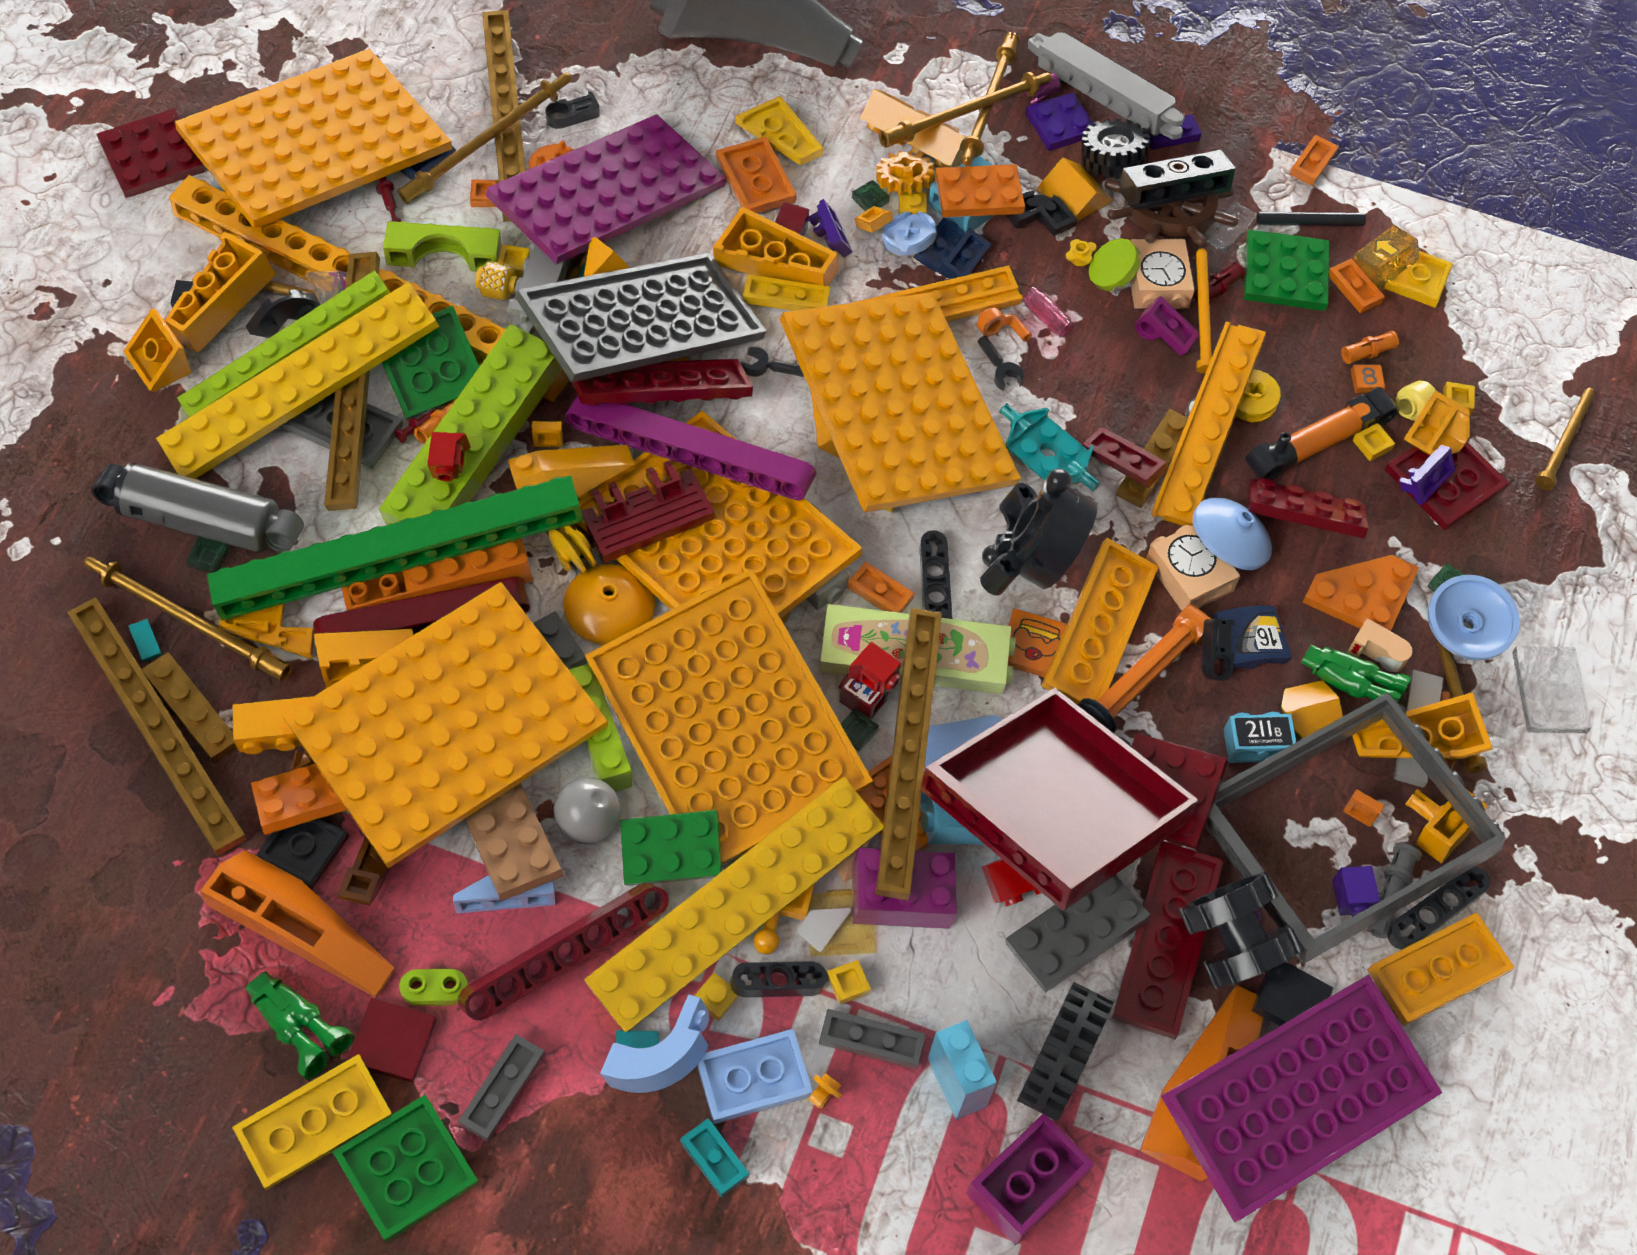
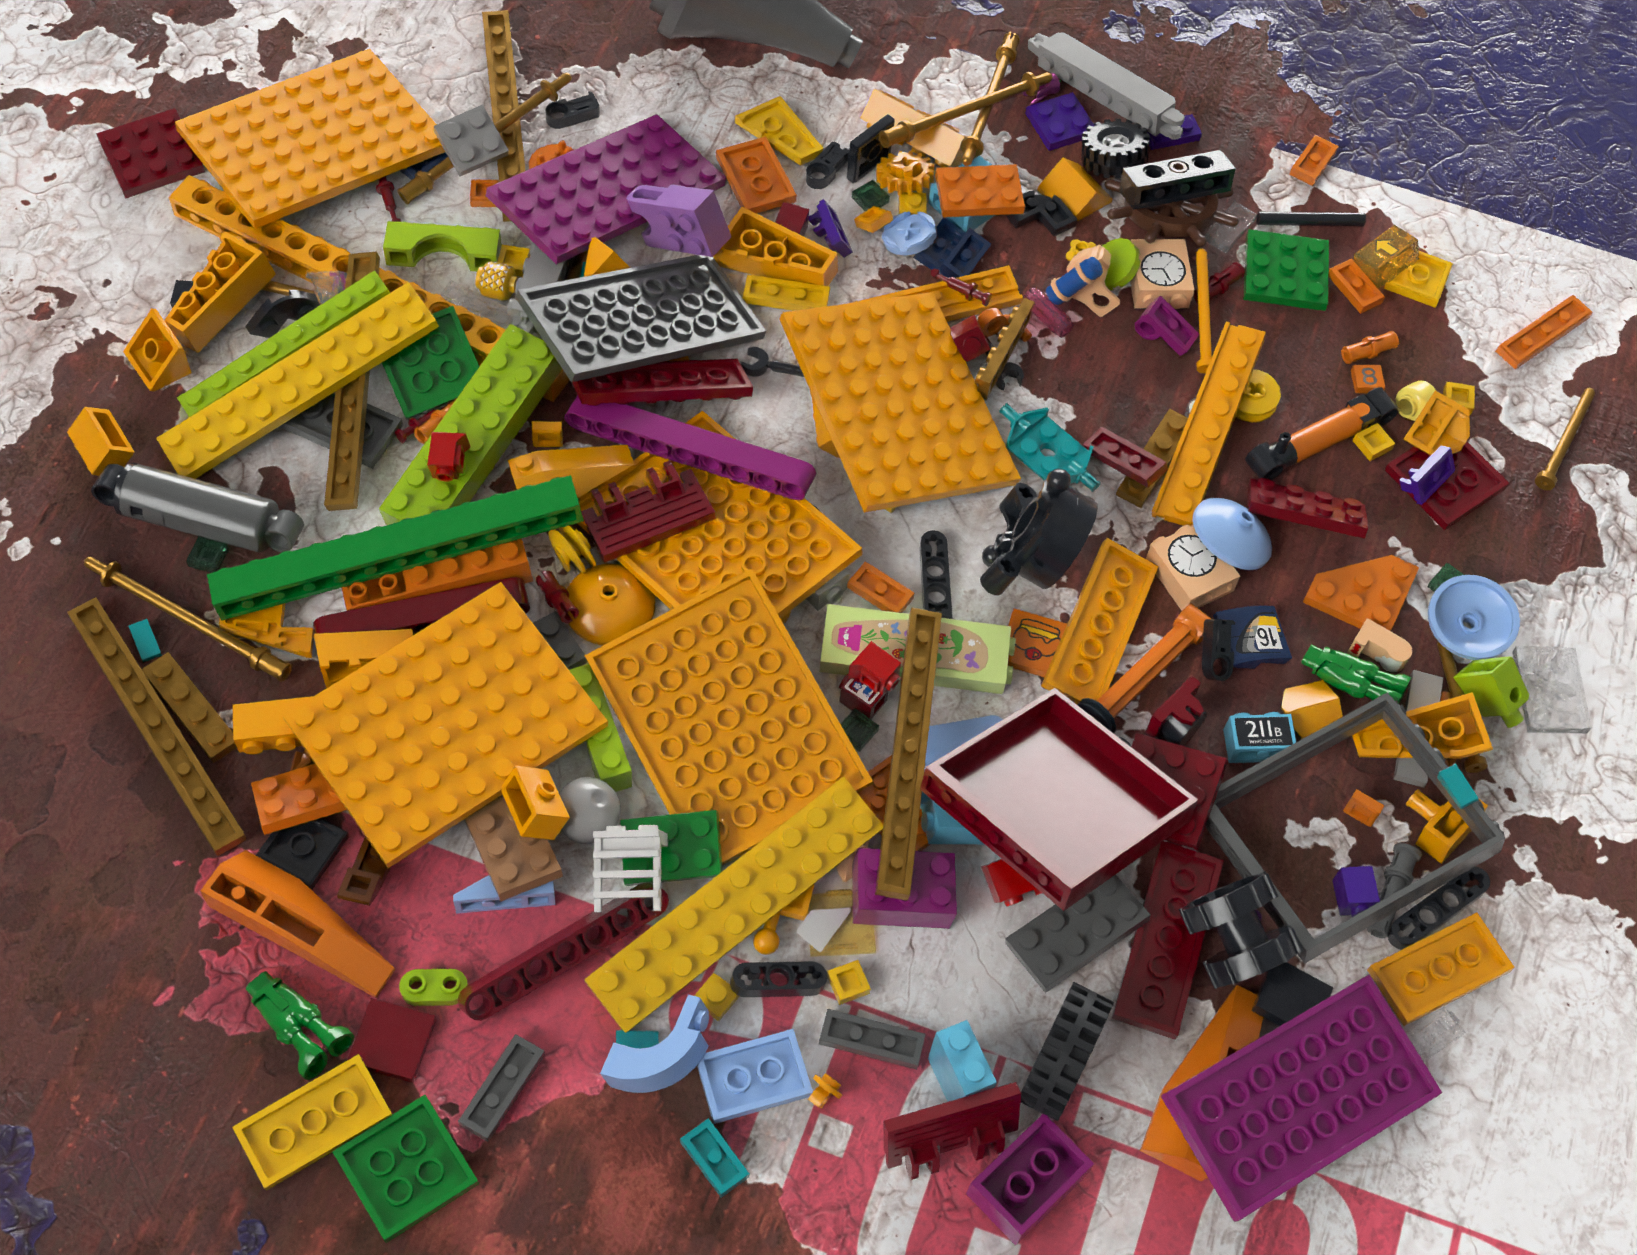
(99, 440): none -> light orange brick
(471, 140): none -> light grey plate
(534, 803): none -> light orange brick
(557, 596): none -> dark red pin
(623, 843): none -> white plate
(681, 218): none -> medium lavender brick
(828, 163): none -> black piece
(867, 150): none -> black tile
(947, 1126): none -> dark red hinge
(968, 290): none -> dark red piece
(969, 338): none -> dark red brick
(1007, 342): none -> pearl gold plate
(1083, 279): none -> light nougat piece
(1178, 716): none -> dark red piece
(1457, 786): none -> teal piece
(1496, 688): none -> lime torso
(1544, 332): none -> orange tile

